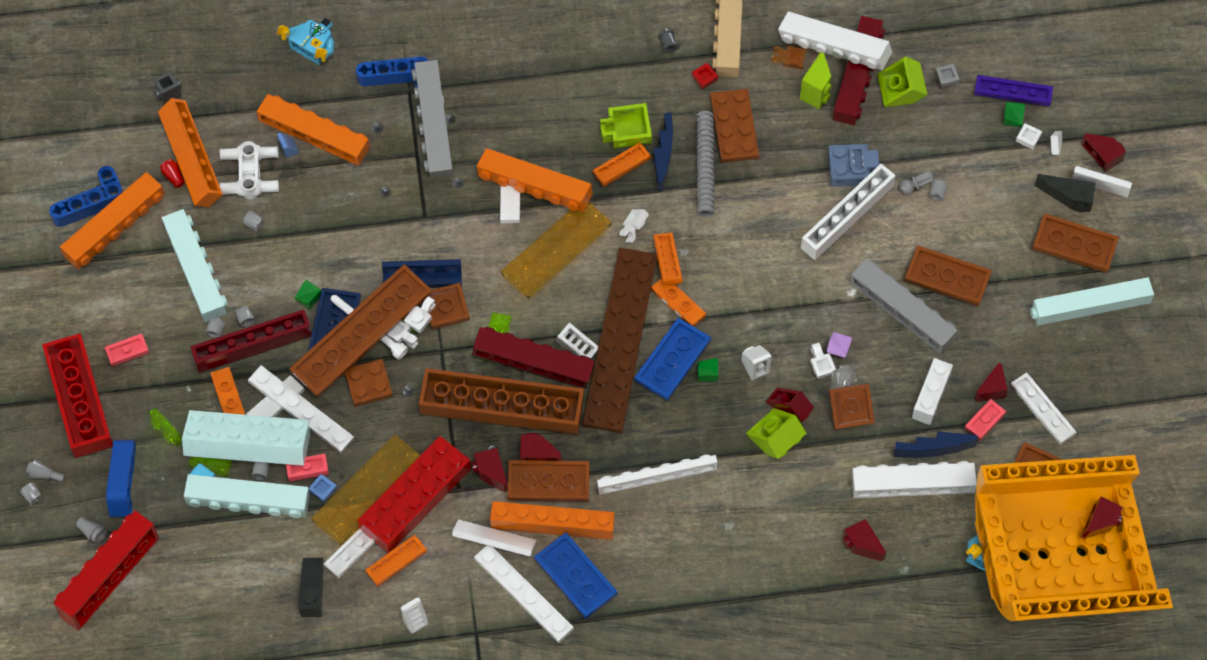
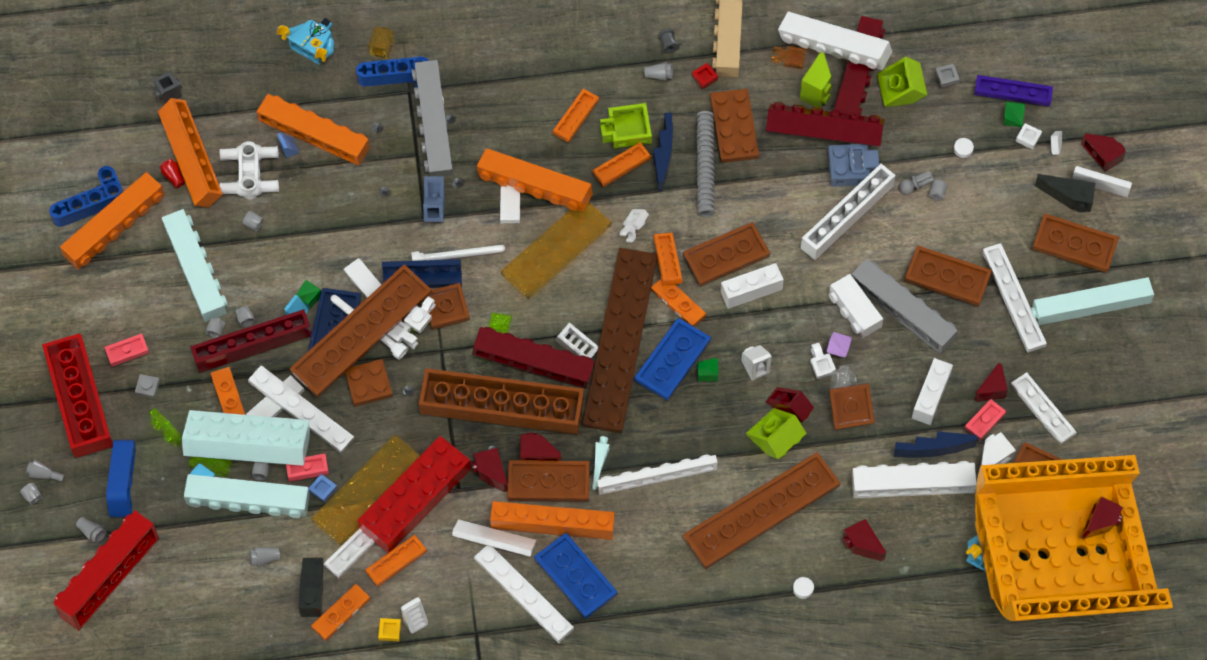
(147, 386): none -> light grey plate
(263, 555): none -> light grey cone
(295, 305): none -> medium azure slope
(340, 612): none -> orange plate
(362, 277): none -> white tile
(381, 42): none -> clear yellow brick
(389, 629): none -> yellow tile
(434, 199): none -> sand blue brick
(458, 253): none -> white piece
(575, 115): none -> orange plate
(601, 452): none -> light aqua piece
(659, 71): none -> light grey cone
(726, 254): none -> dark orange plate
(751, 285): none -> white brick
(761, 510): none -> dark orange plate
(803, 588): none -> white tile
(825, 124): none -> dark red brick
(855, 306): none -> white brick
(963, 148): none -> white tile
(997, 450): none -> white slope
(1014, 297): none -> white plate

